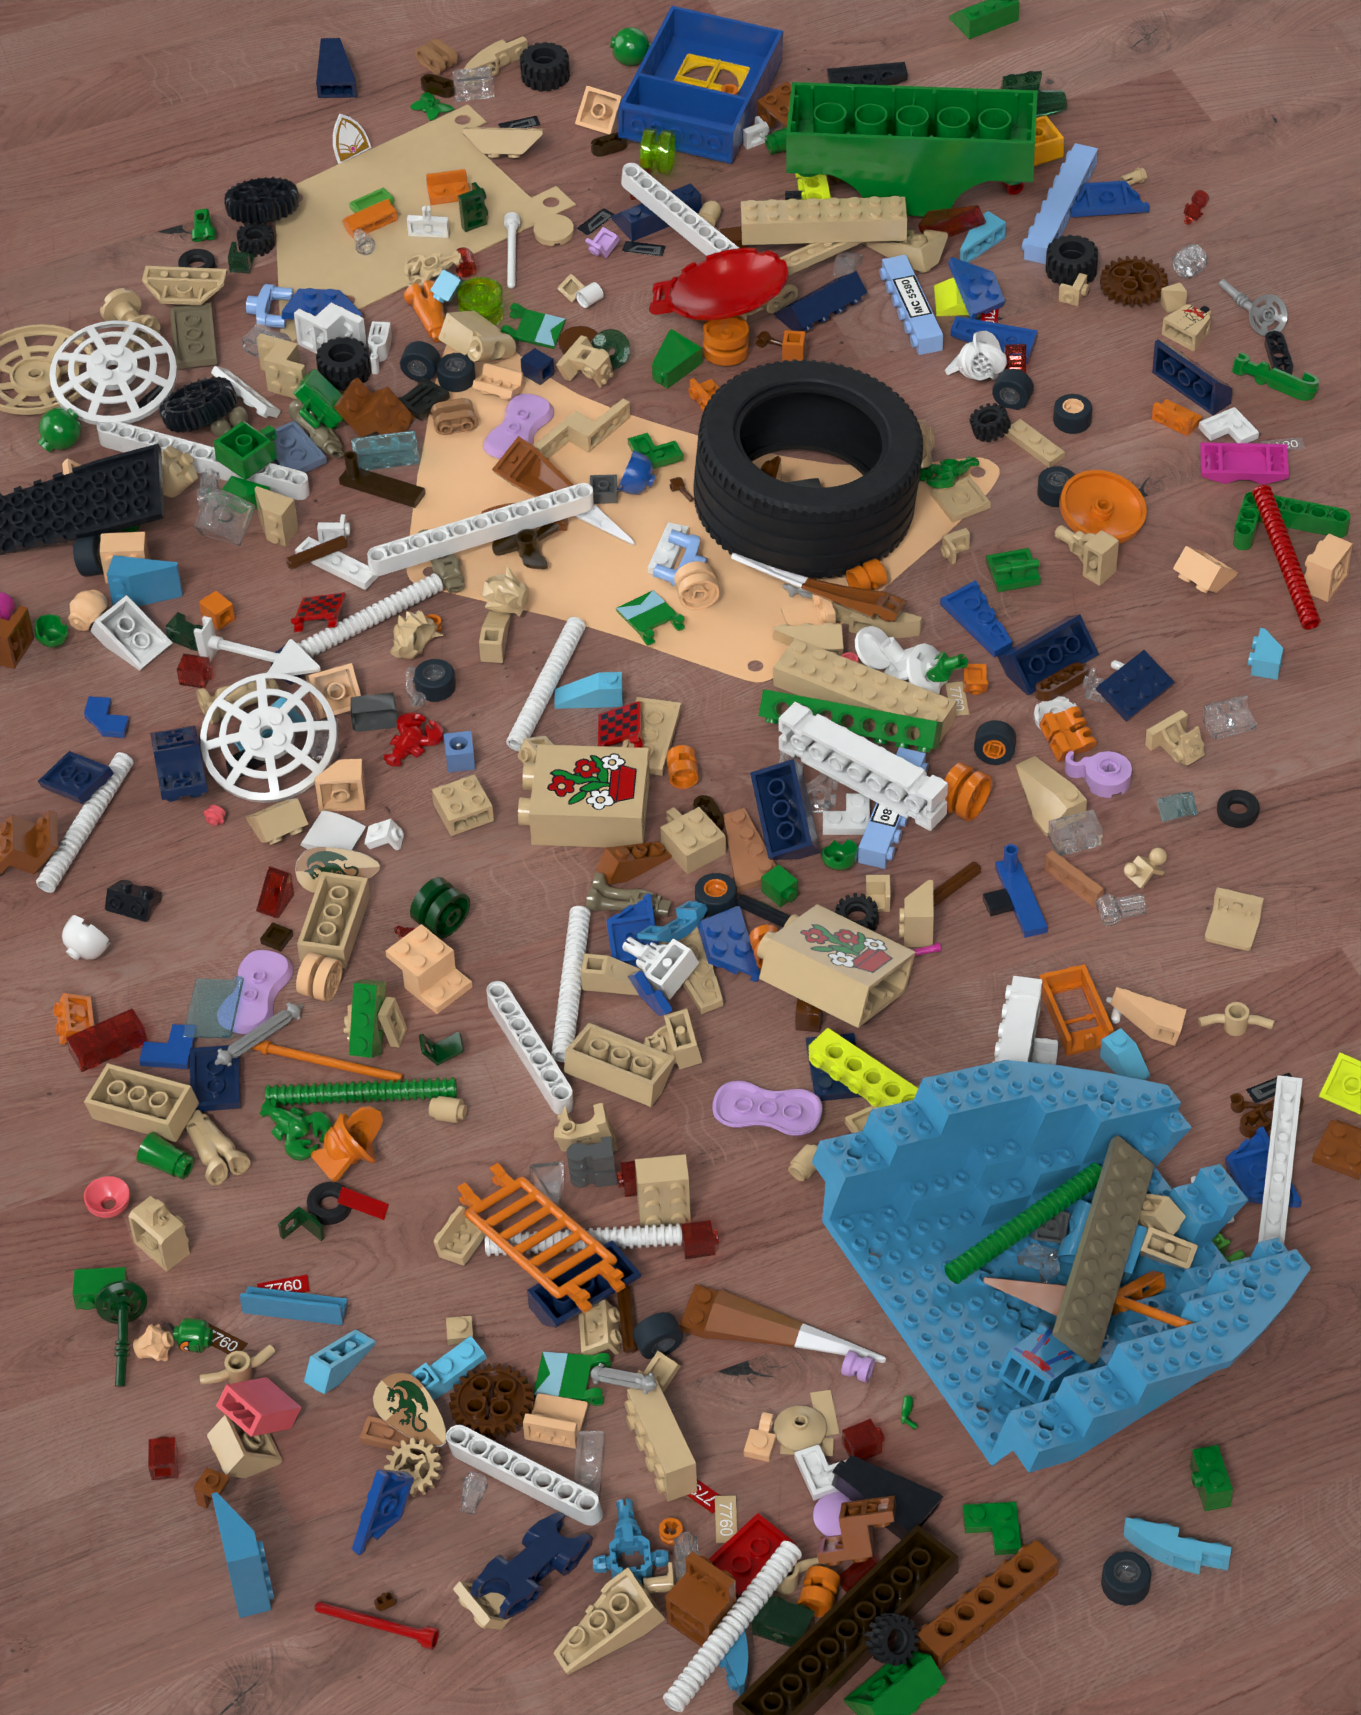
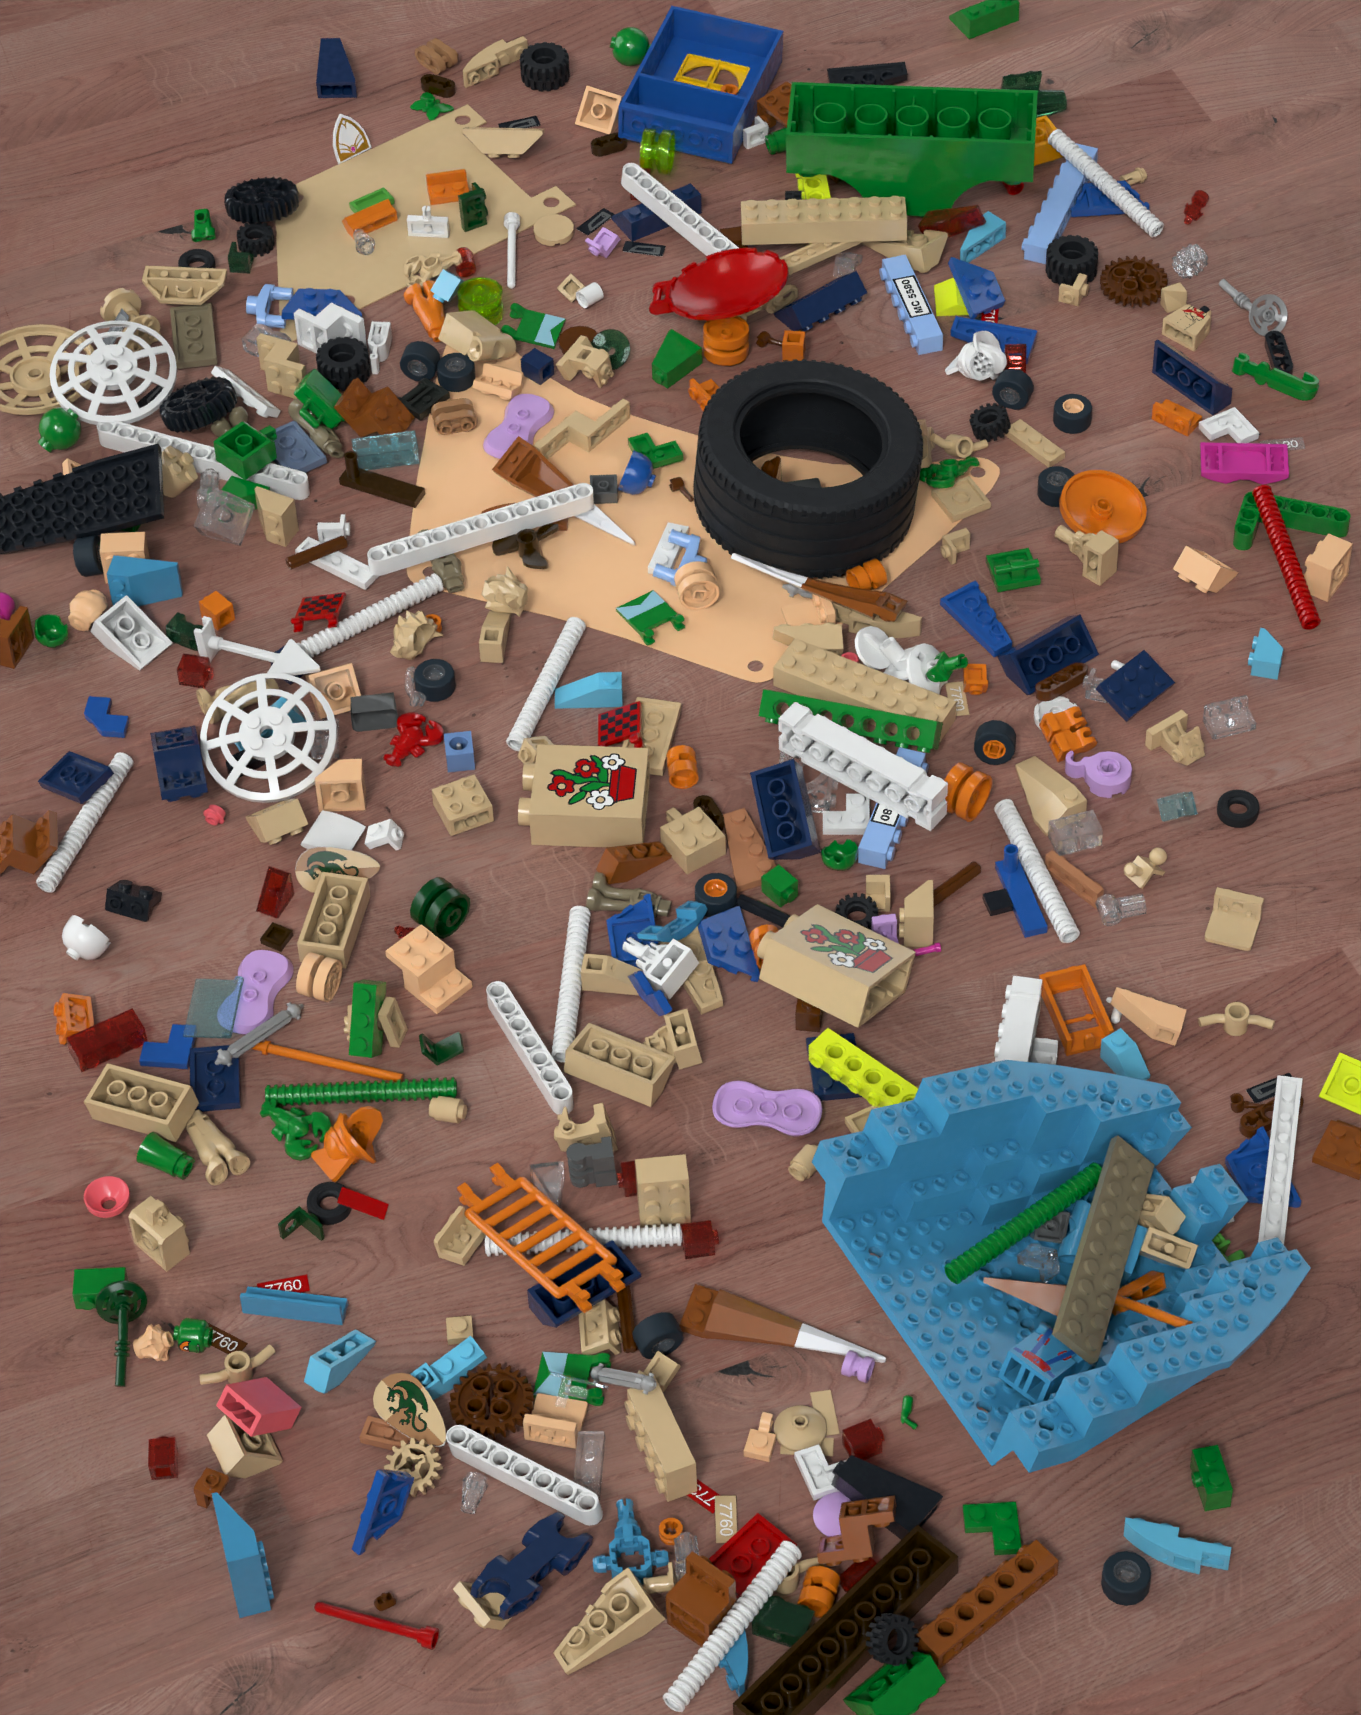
(122, 316): none -> sticker
(473, 84): clear bracket -> none
(568, 1389): none -> clear shield
(710, 212): tan brick -> none
(886, 926): none -> lavender bracket
(958, 445): none -> tan piece
(1037, 871): none -> white piece
(1105, 183): none -> white piece

